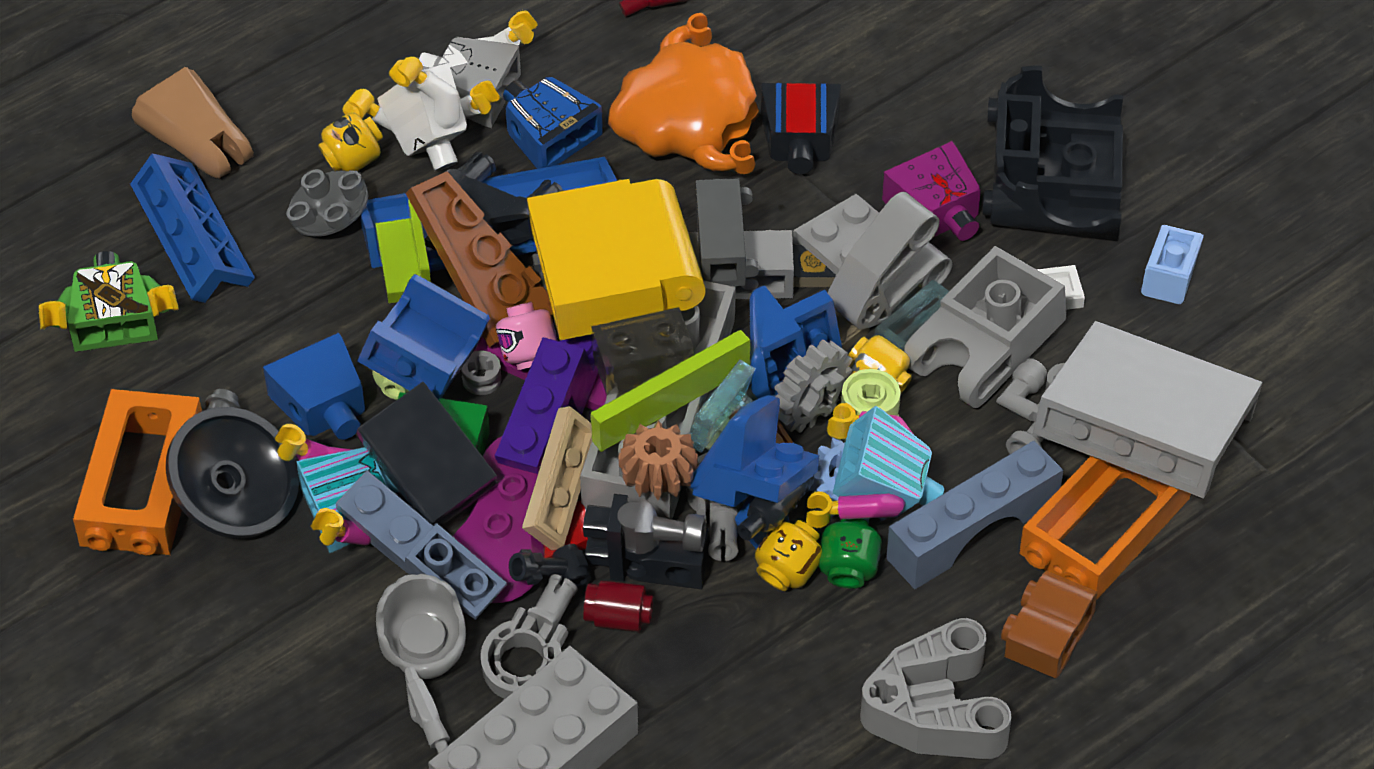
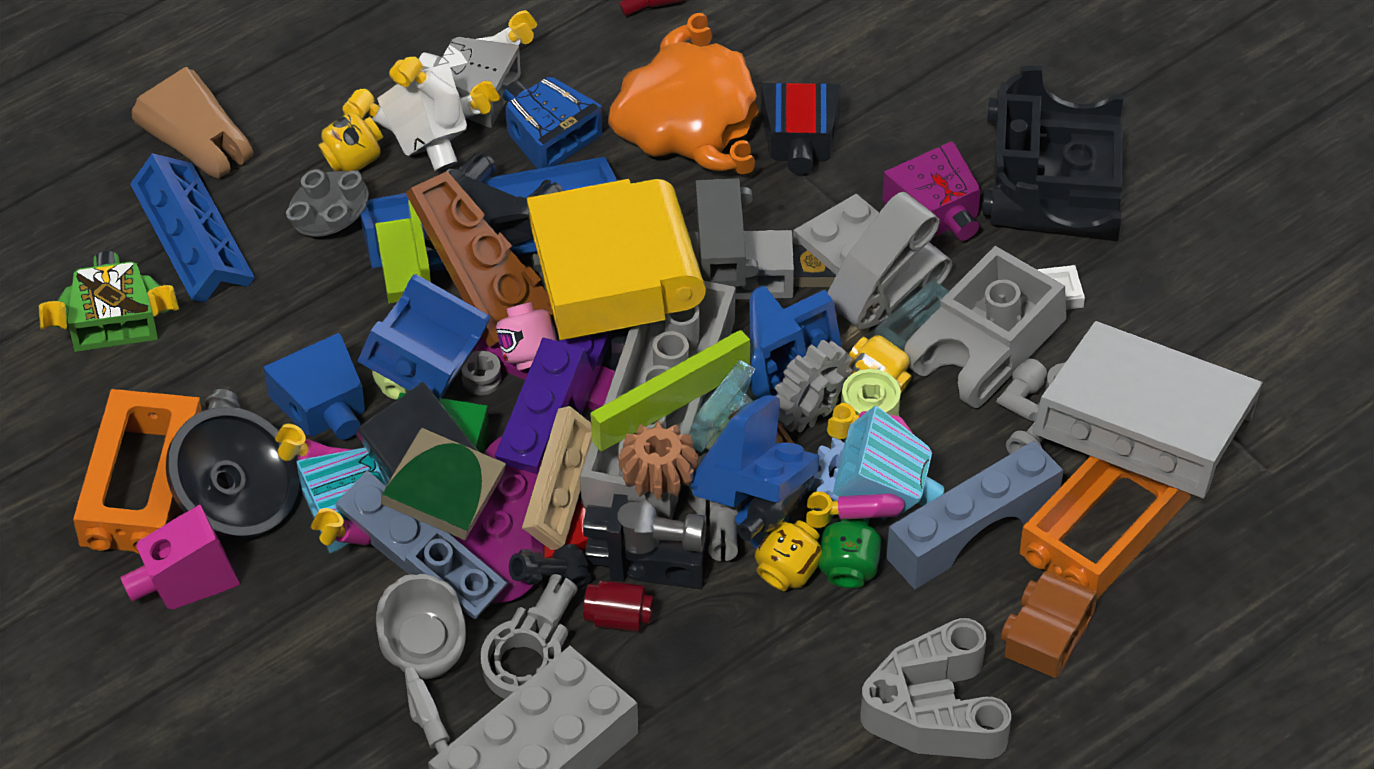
(181, 562): none -> dark pink torso
(443, 483): none -> dark green tile
(639, 348): clear smoke brick -> none
(1171, 264): light blue slope -> none

